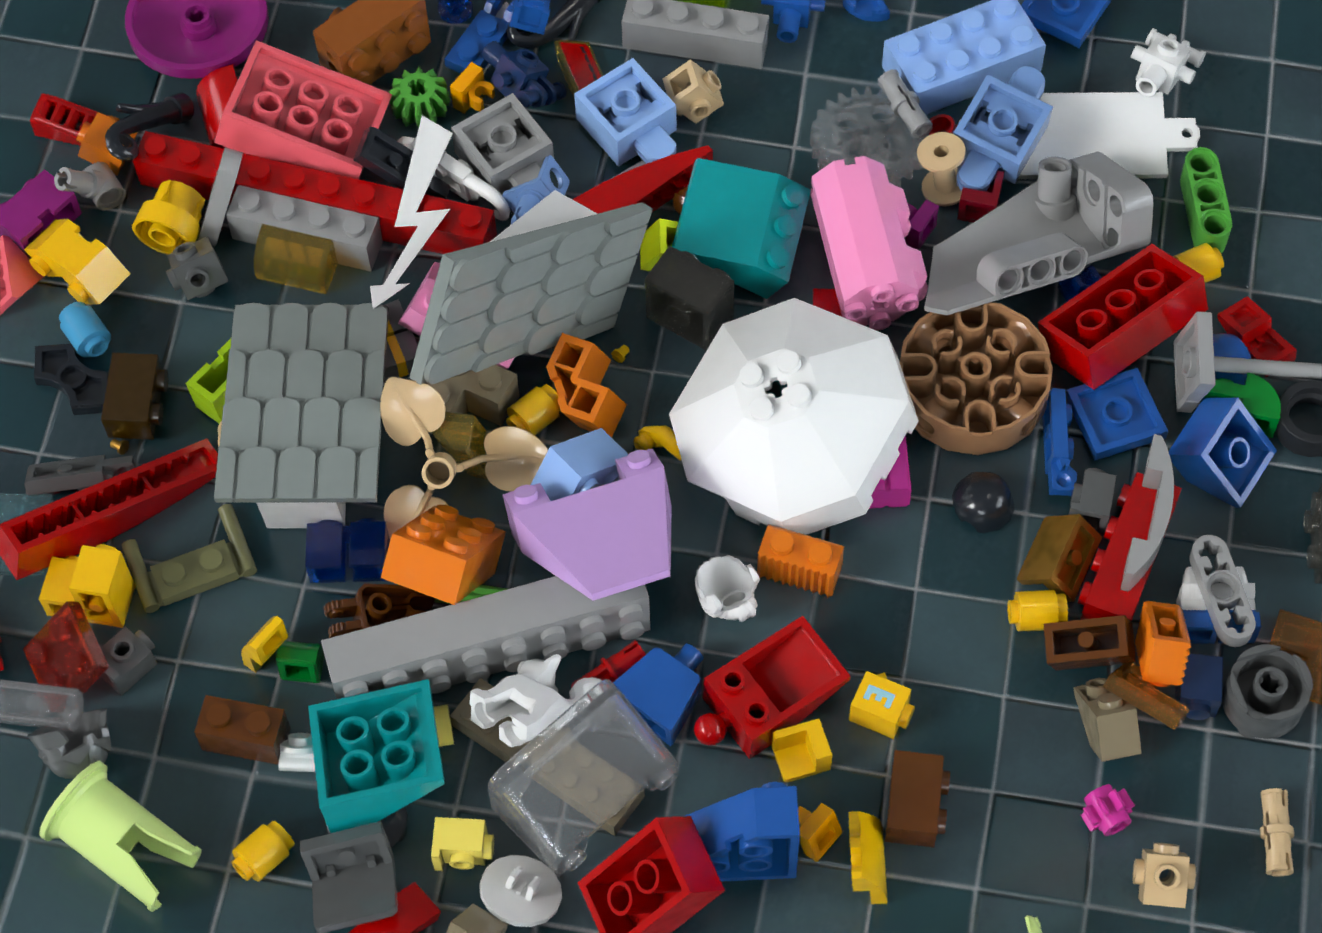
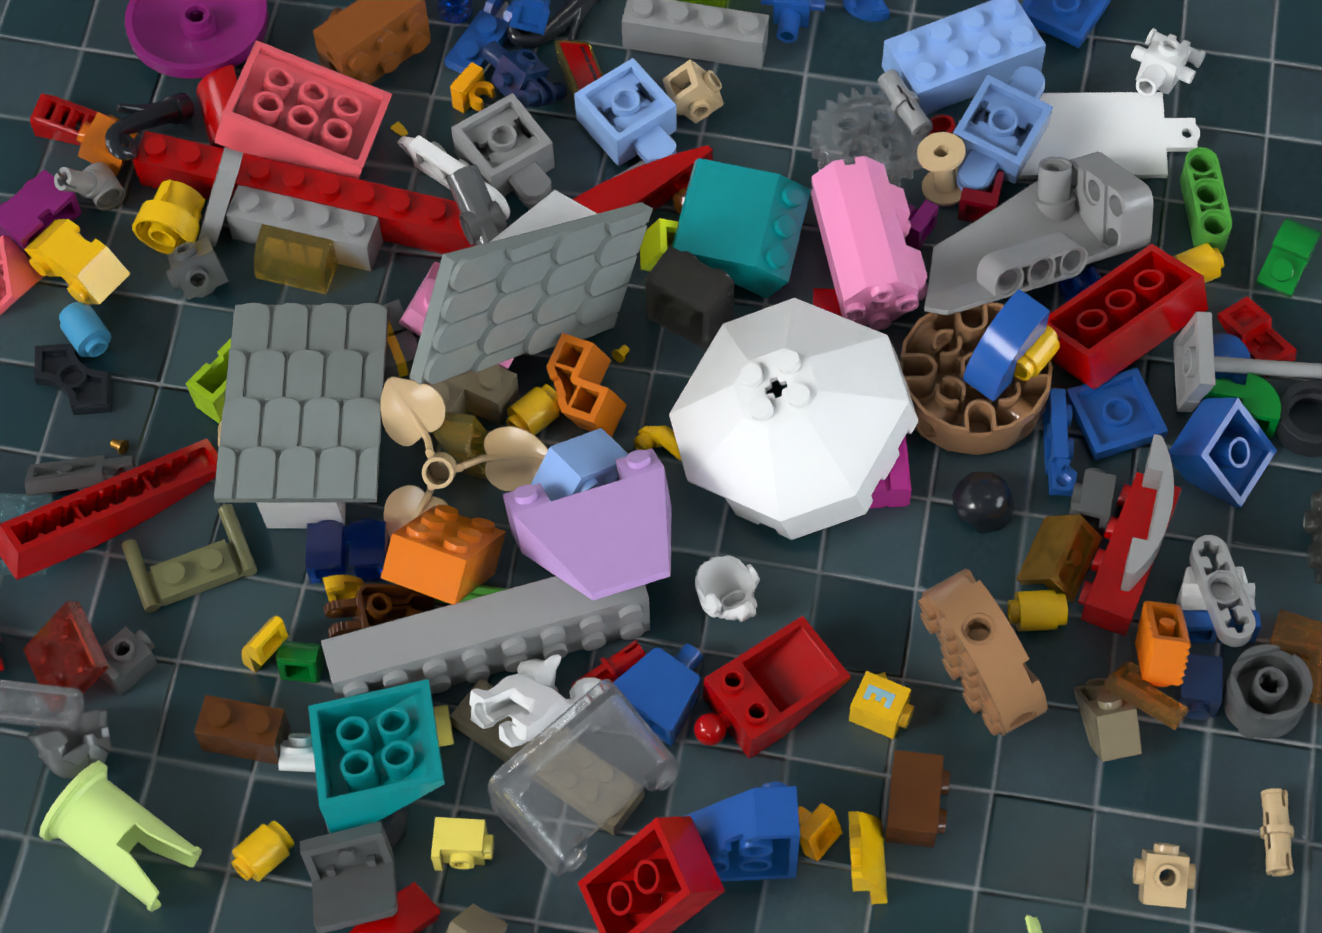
(94, 579): yellow brick -> none
(134, 396): dark brown brick -> none
(342, 586): none -> yellow tile
(392, 161): black hinge -> none
(399, 129): none -> yellow piece
(419, 96): bright green gear -> none
(427, 153): white sticker -> none
(479, 215): none -> dark grey piece
(520, 891): white piece -> none
(529, 194): medium blue bracket -> none
(800, 560): orange brick -> none
(801, 750): yellow panel -> none
(982, 652): none -> medium nougat brick
(1004, 343): none -> blue brick
(1037, 355): none -> yellow brick
(1089, 642): reddish brown brick -> none
(1107, 810): dark pink gear -> none
(1288, 257): none -> green brick

